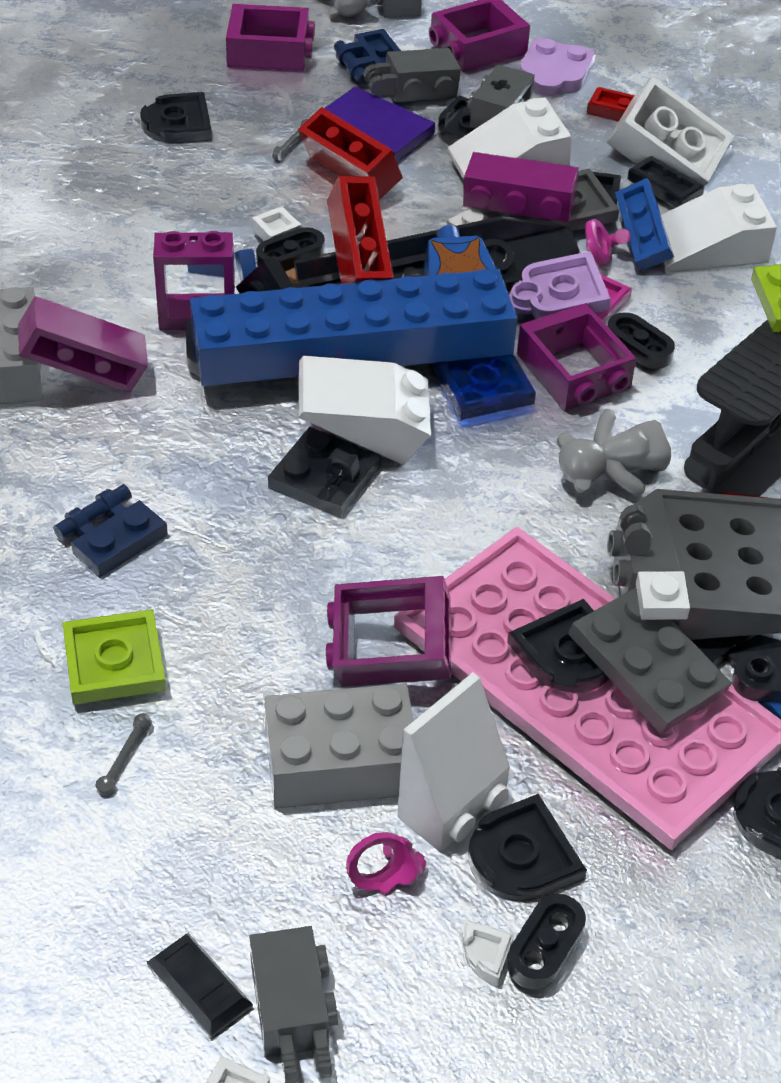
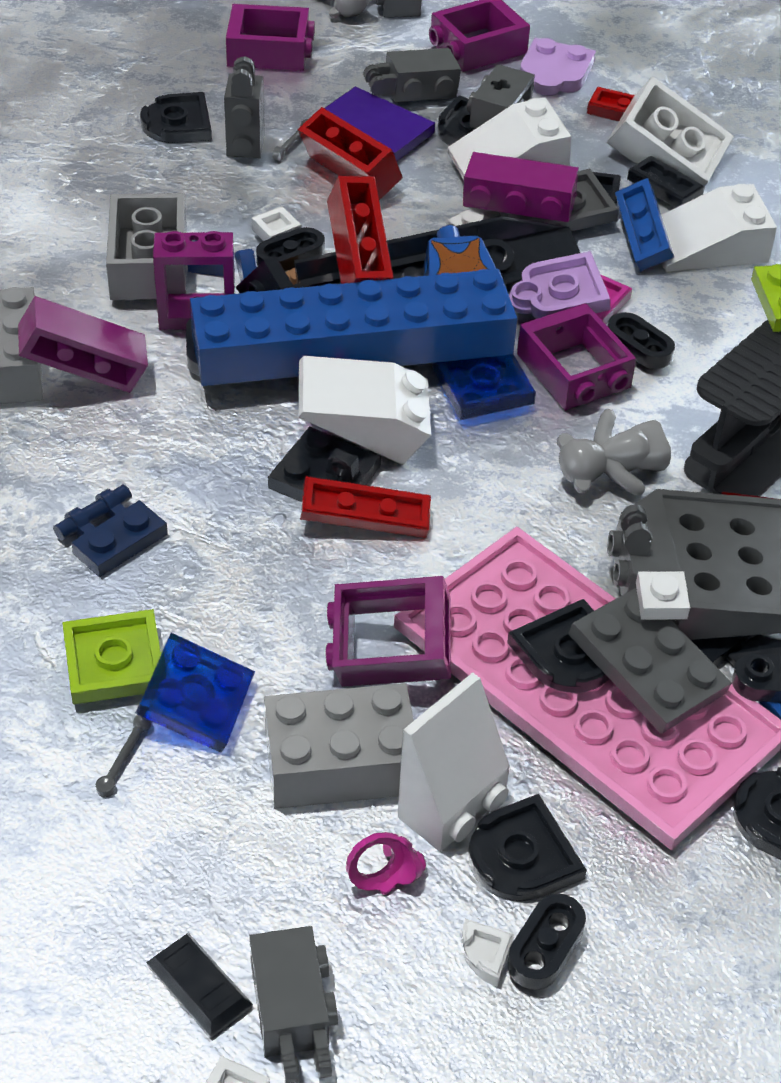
(131, 243): none -> light grey brick
(195, 692): none -> clear blue plate
(244, 111): none -> dark grey hinge
(365, 507): none -> red tile
(369, 45): dark blue plate -> none
(601, 243): dark pink piece -> none

